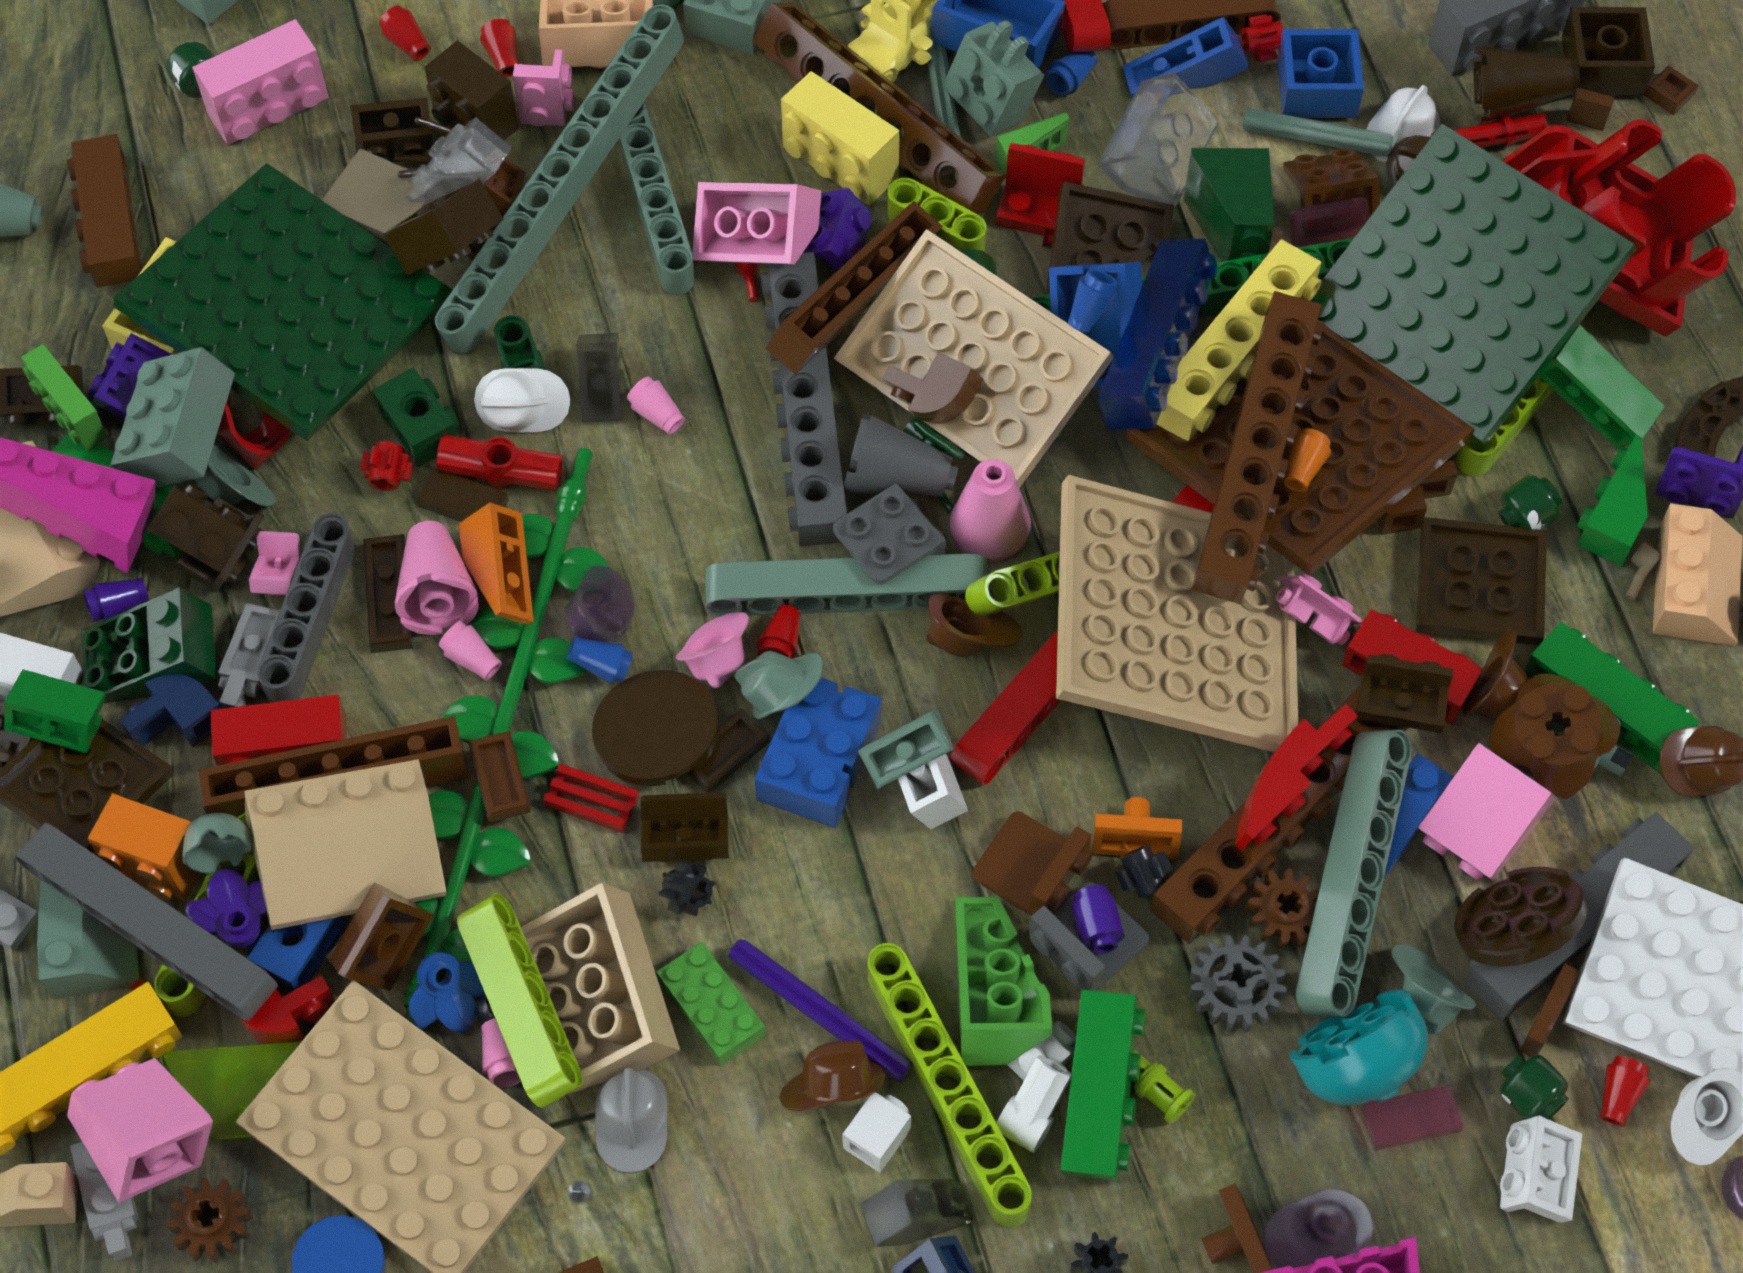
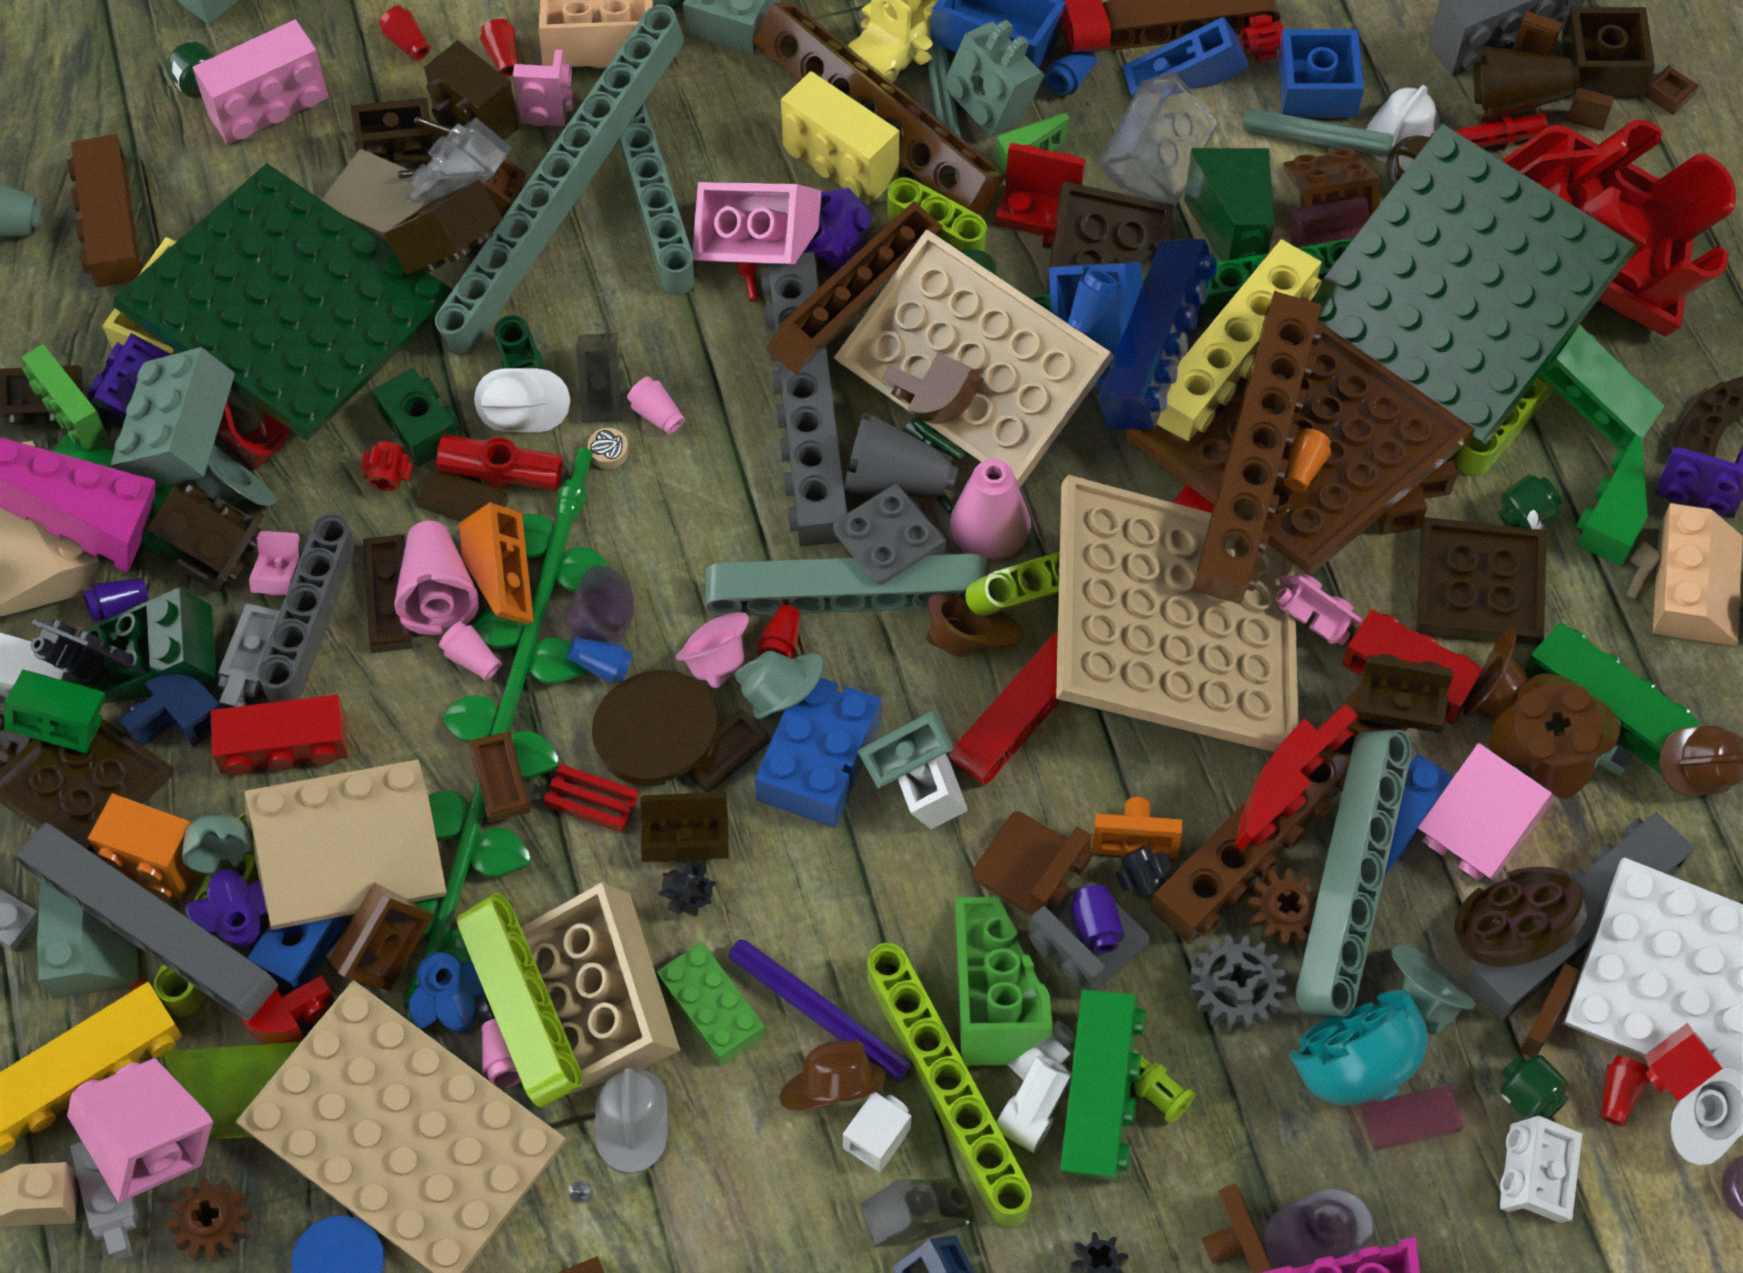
(76, 655): none -> black hinge
(432, 742): reddish brown brick -> none
(608, 448): none -> tile
(1537, 34): none -> reddish brown tile
(1681, 1063): none -> red brick

